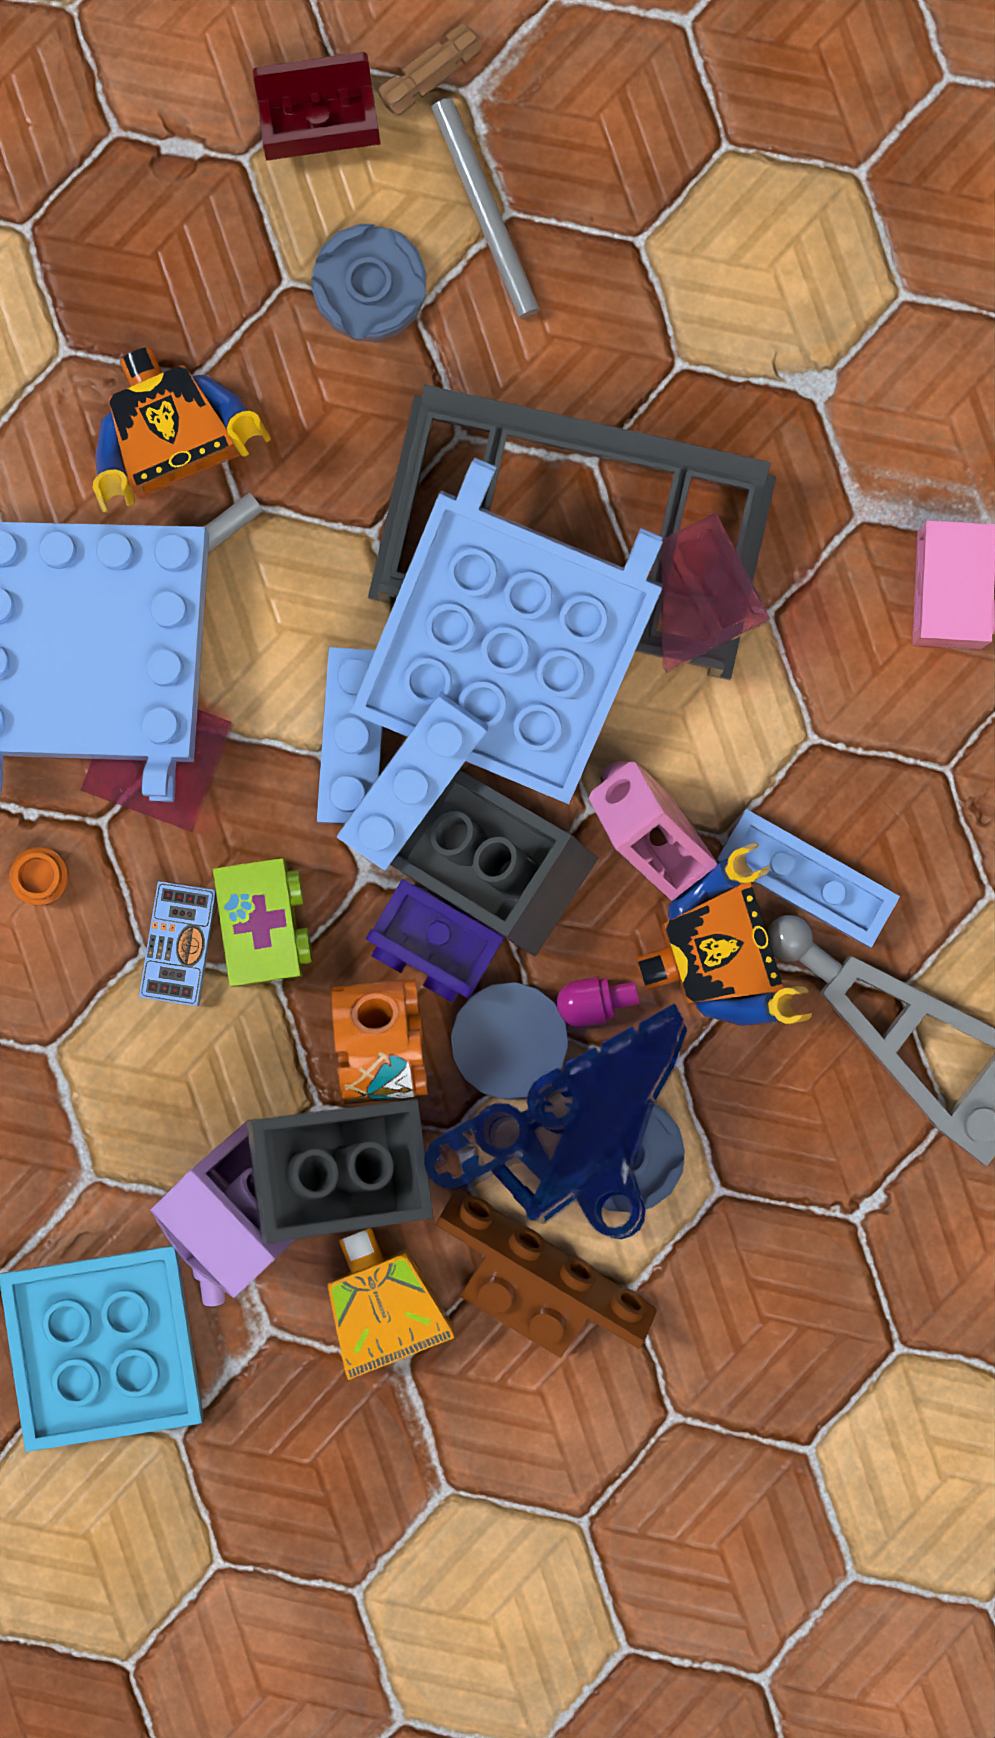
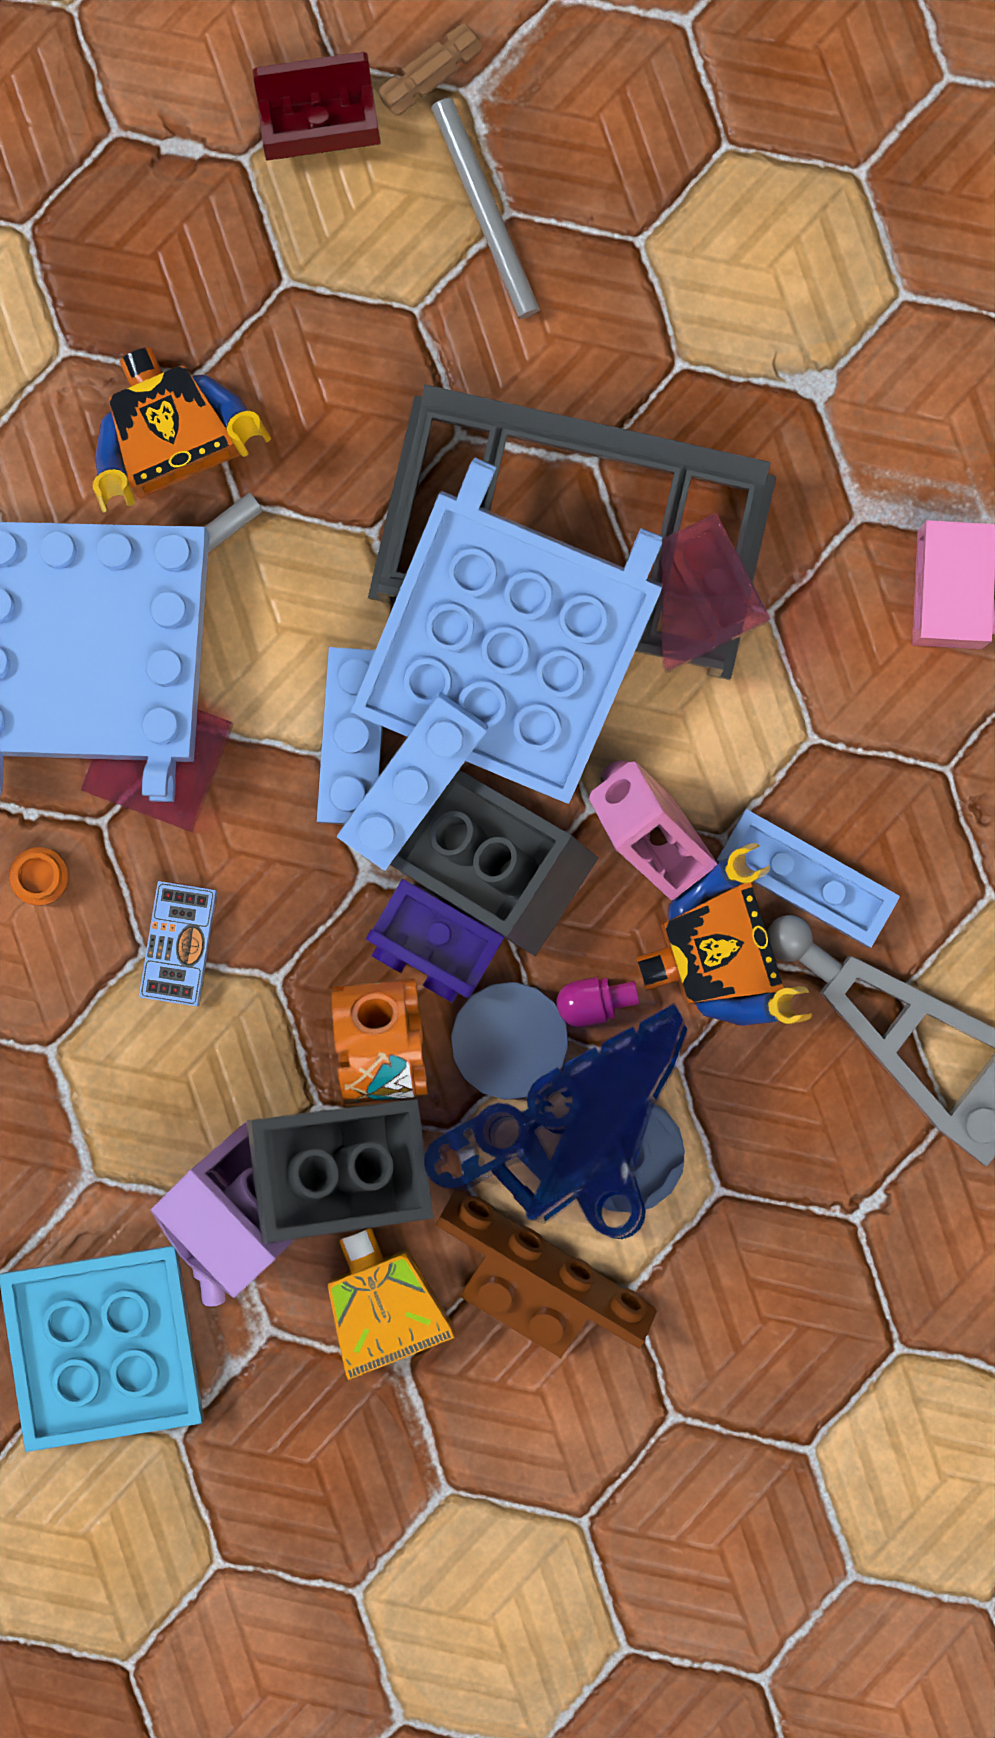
(261, 922): lime brick -> none
(369, 282): sand blue tile -> none

